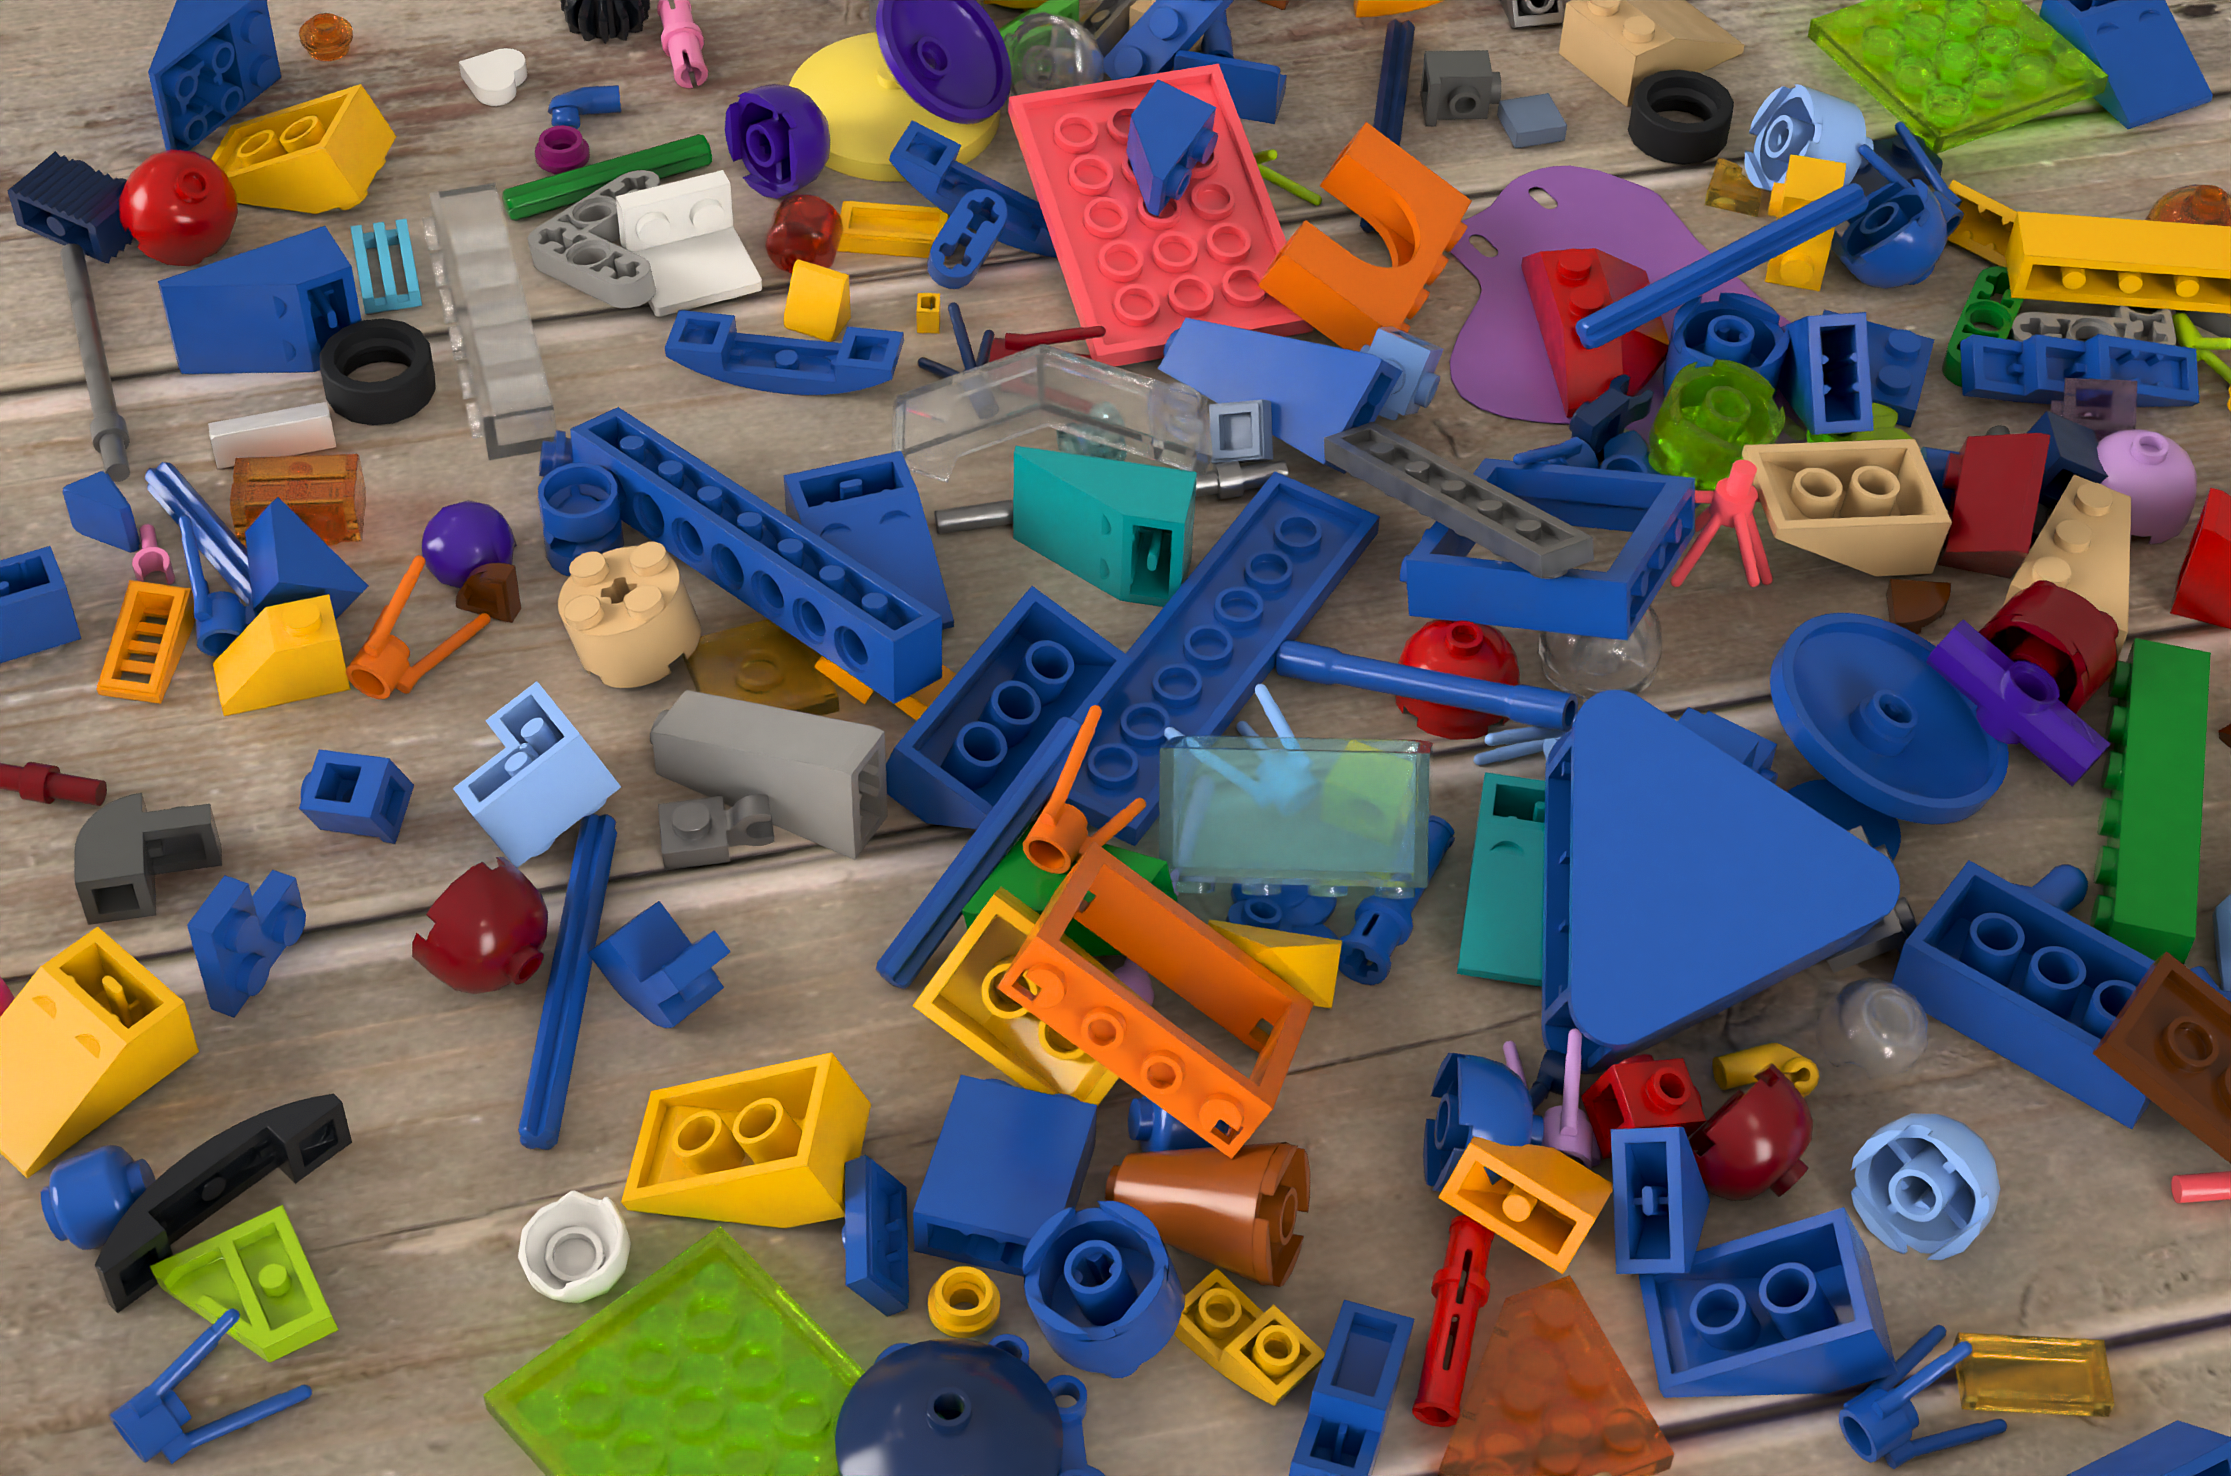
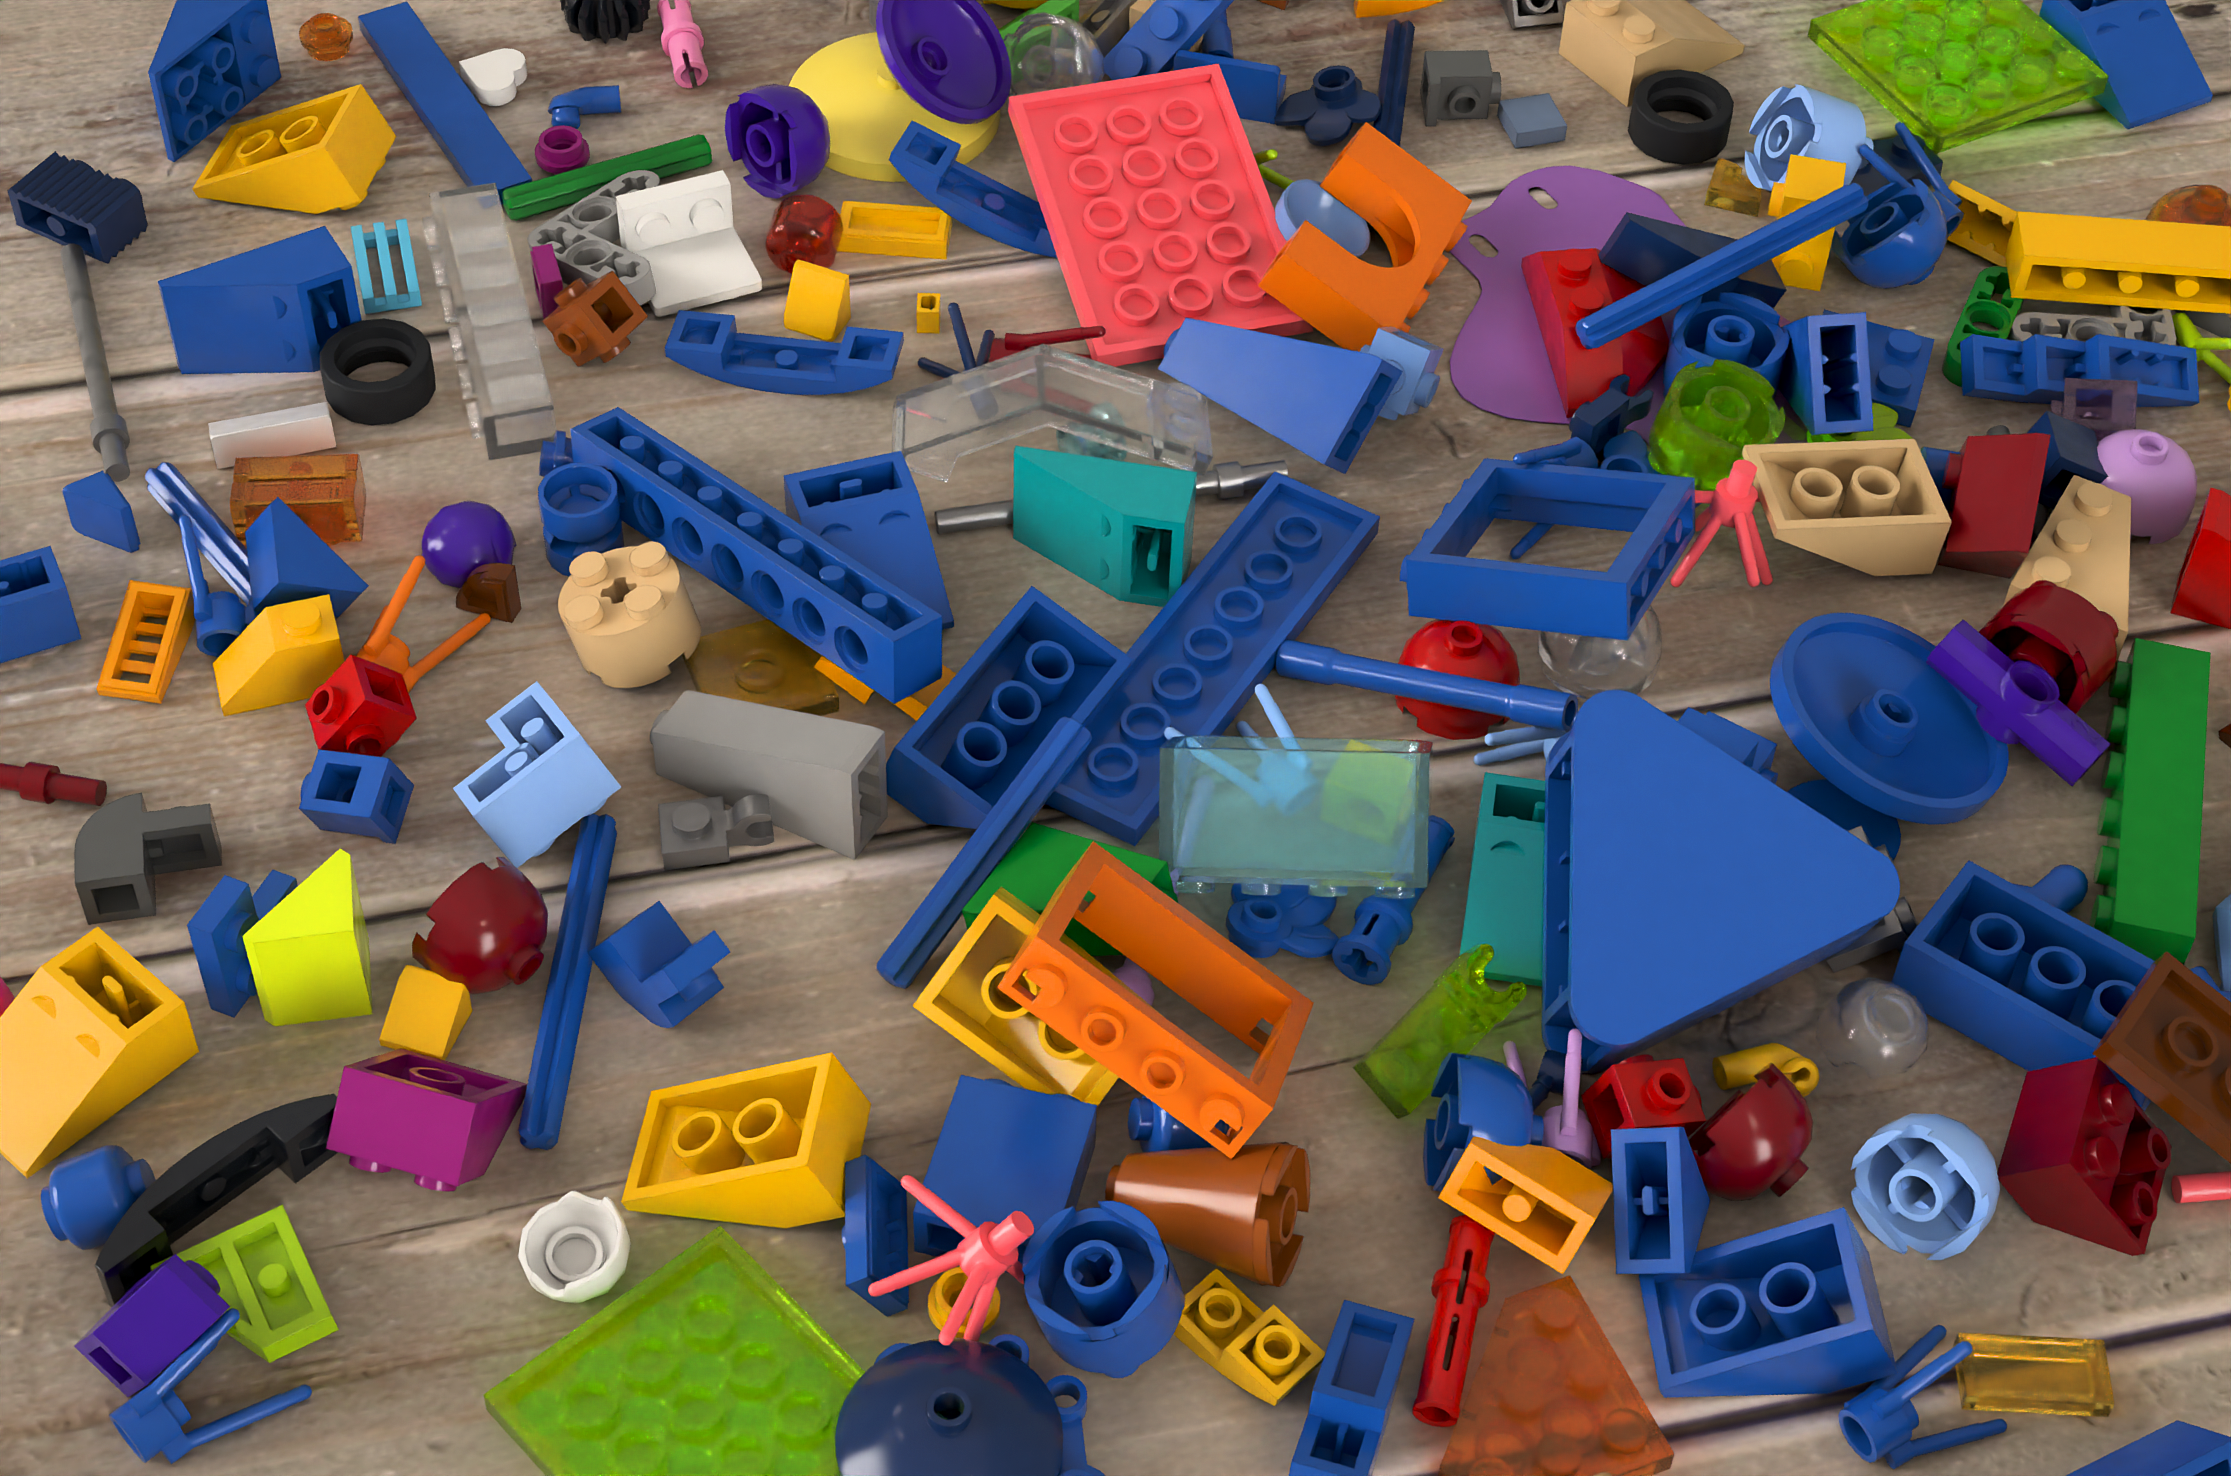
(151, 557): bright pink hand -> none
(153, 1323): none -> dark purple slope
(179, 207): red cylinder -> none
(313, 950): none -> neon yellow slope
(360, 709): none -> red brick
(422, 1117): none -> magenta slope
(425, 1013): none -> yellow slope
(441, 98): none -> blue tile
(546, 277): none -> magenta tile
(594, 319): none -> dark orange brick
(977, 244): blue beam -> none
(981, 1255): none -> coral plant
(1061, 828): orange plant -> none
(1166, 141): blue slope -> none
(1241, 431): sand blue tile -> none
(1298, 959): yellow slope -> none
(1310, 202): none -> medium blue piece
(1329, 106): none -> dark blue plate
(1443, 1021): none -> clear neon green plate
(1460, 500): flat silver plate -> none
(1655, 248): none -> dark blue slope
(1916, 603): reddish brown tile -> none
(2085, 1156): none -> dark red slope

